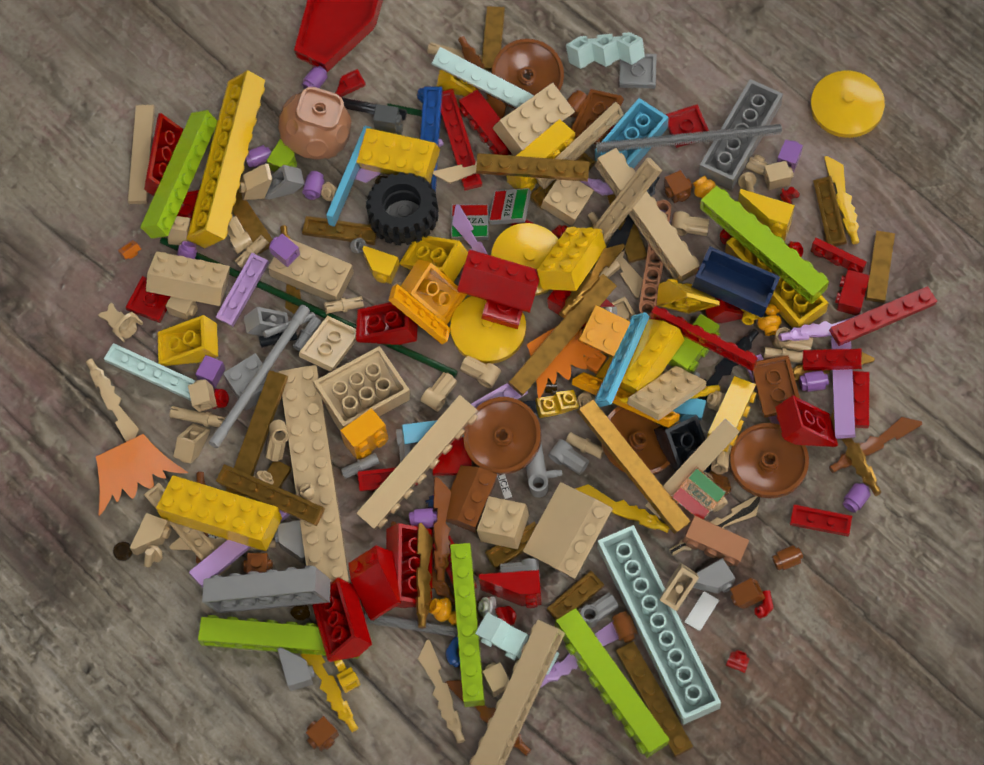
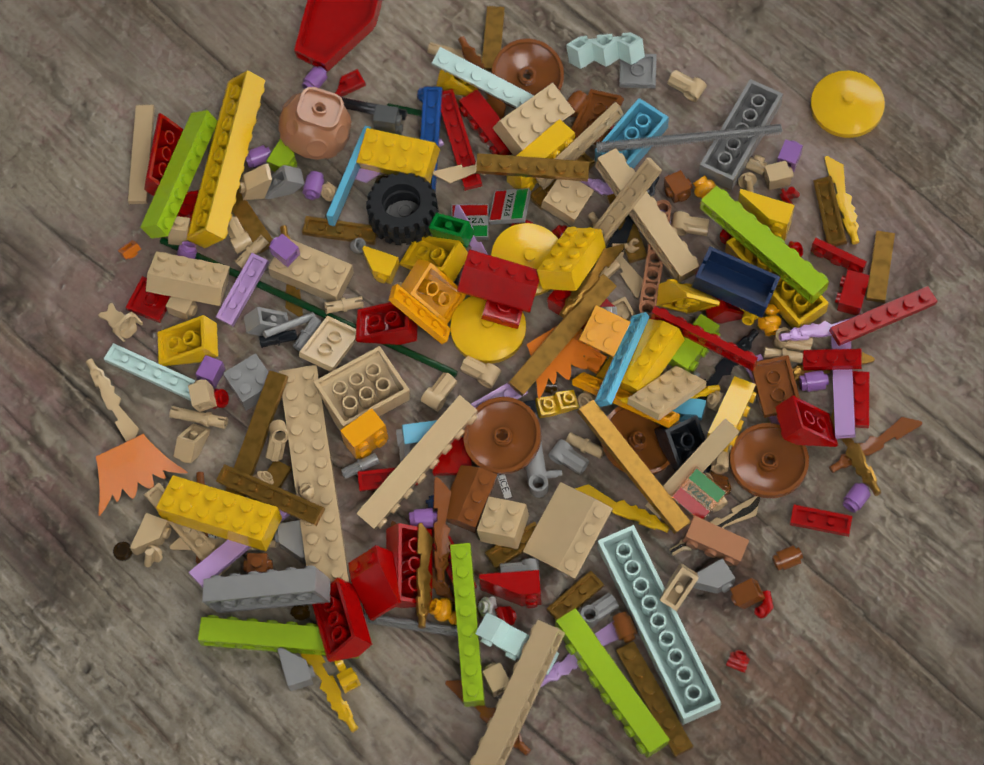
(222, 431): light grey piece -> none
(321, 734): dark orange brick -> none
(441, 693): tan sword -> none
(451, 228): none -> green brick
(452, 654): blue arm -> none
(629, 246): none -> tan hand
(686, 121): red tile -> none
(690, 87): none -> tan piece
(701, 611): white sticker -> none

